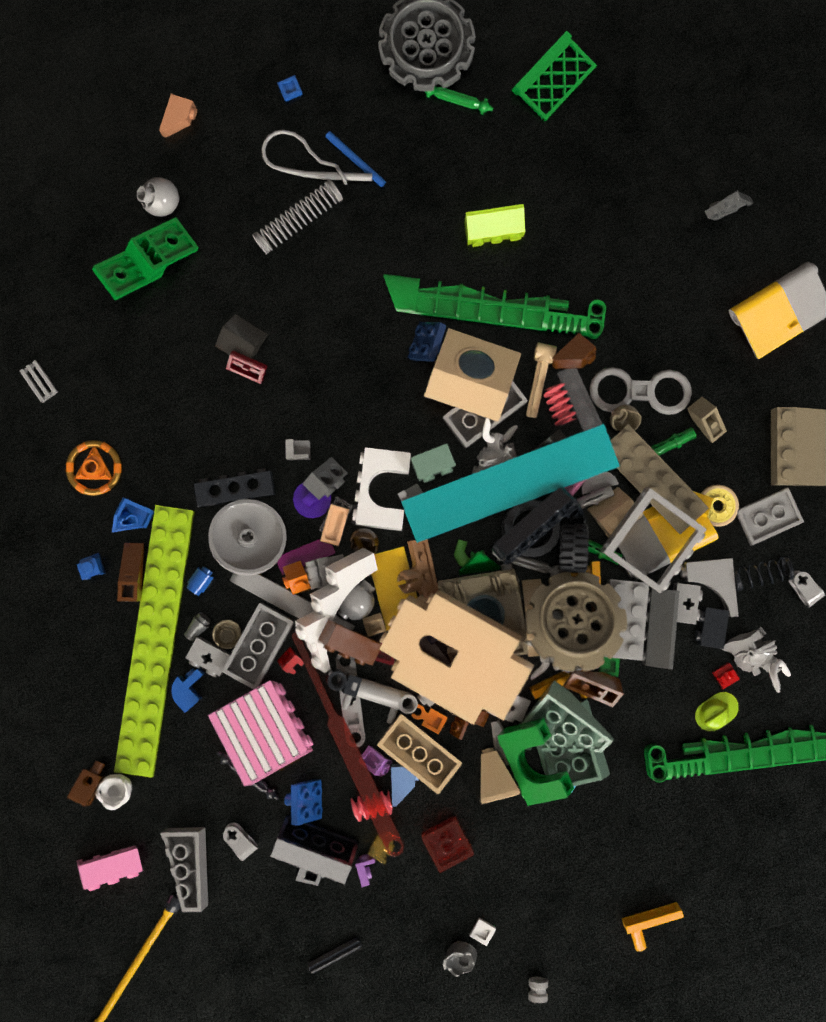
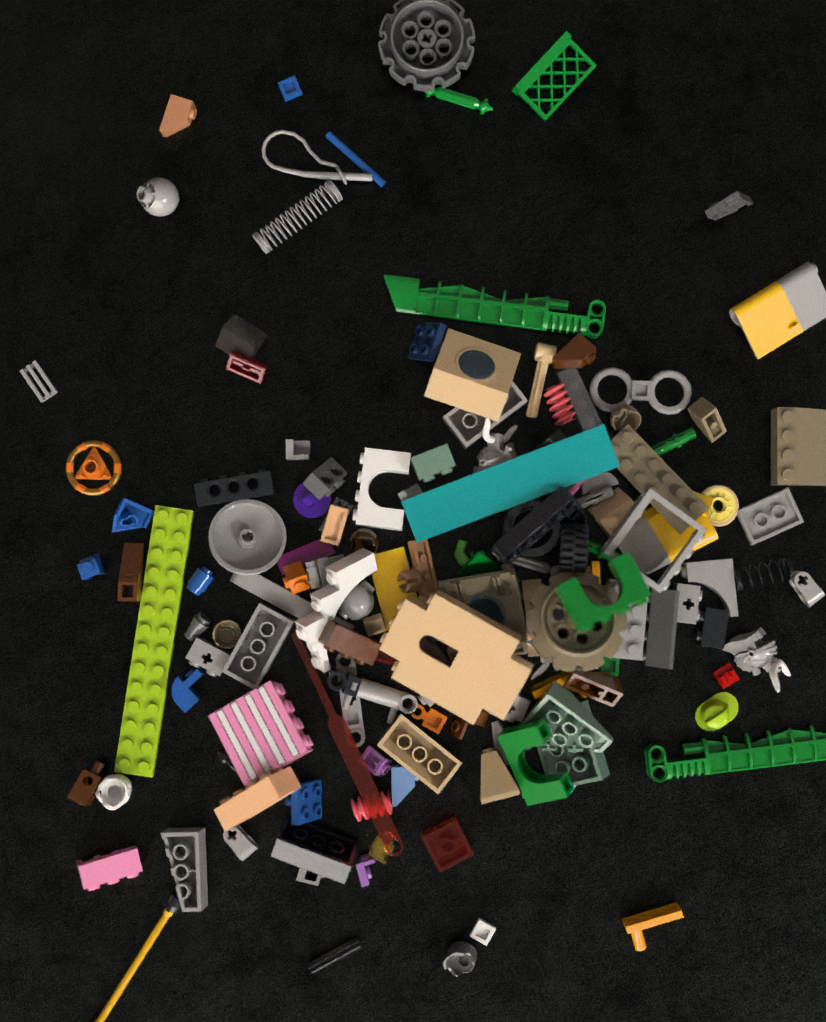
(145, 258): green bracket -> none
(257, 797): none -> light nougat brick
(289, 660): red tile -> none
(495, 225): slope -> none
(538, 990): light grey wheel -> none
(585, 613): none -> green arch

